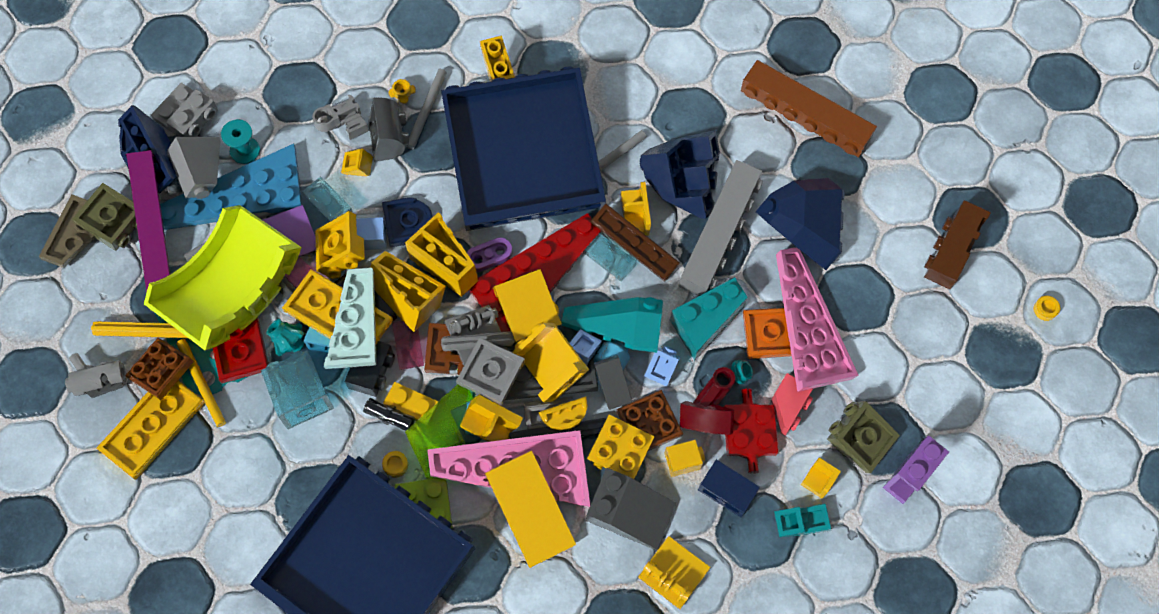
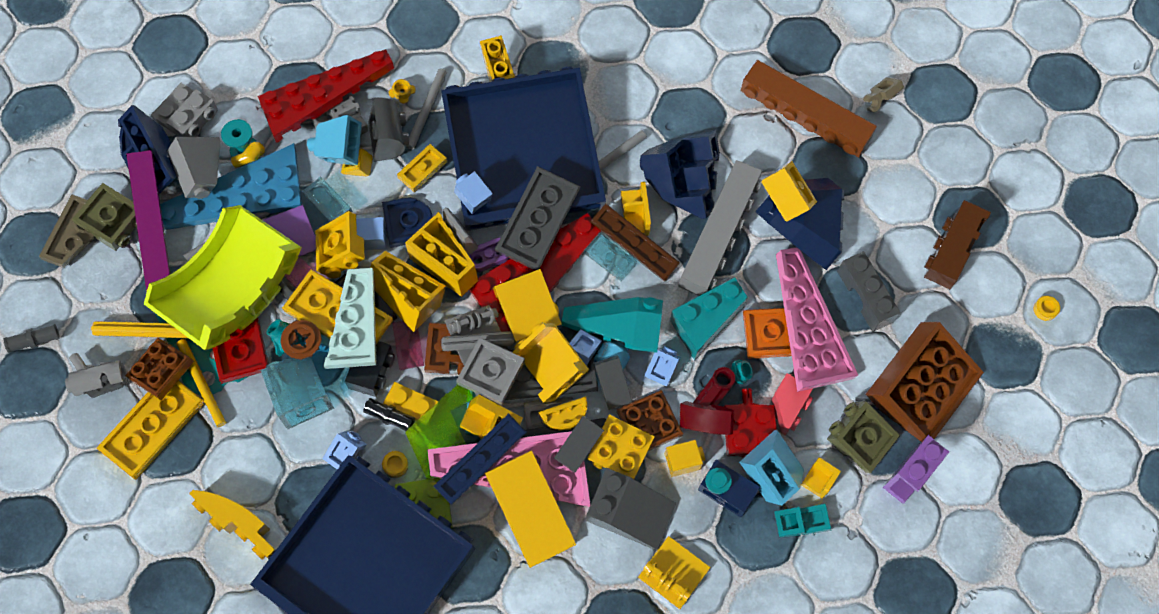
(31, 338): none -> dark grey pin
(229, 515): none -> yellow slope
(249, 155): none -> yellow arm
(305, 329): none -> dark orange gear
(318, 93): none -> red wing
(337, 140): none -> medium azure torso
(344, 444): none -> light blue bracket
(422, 168): none -> yellow plate
(459, 231): none -> light grey slope
(472, 191): none -> light blue brick
(479, 459): none -> dark blue tile
(537, 219): none -> dark grey tile
(578, 444): none -> dark grey tile
(718, 481): none -> teal plate
(774, 469): none -> medium azure slope
(789, 191): none -> yellow panel
(877, 303): none -> dark grey arch
(884, 90): none -> dark tan plate
(925, 381): none -> dark orange slope

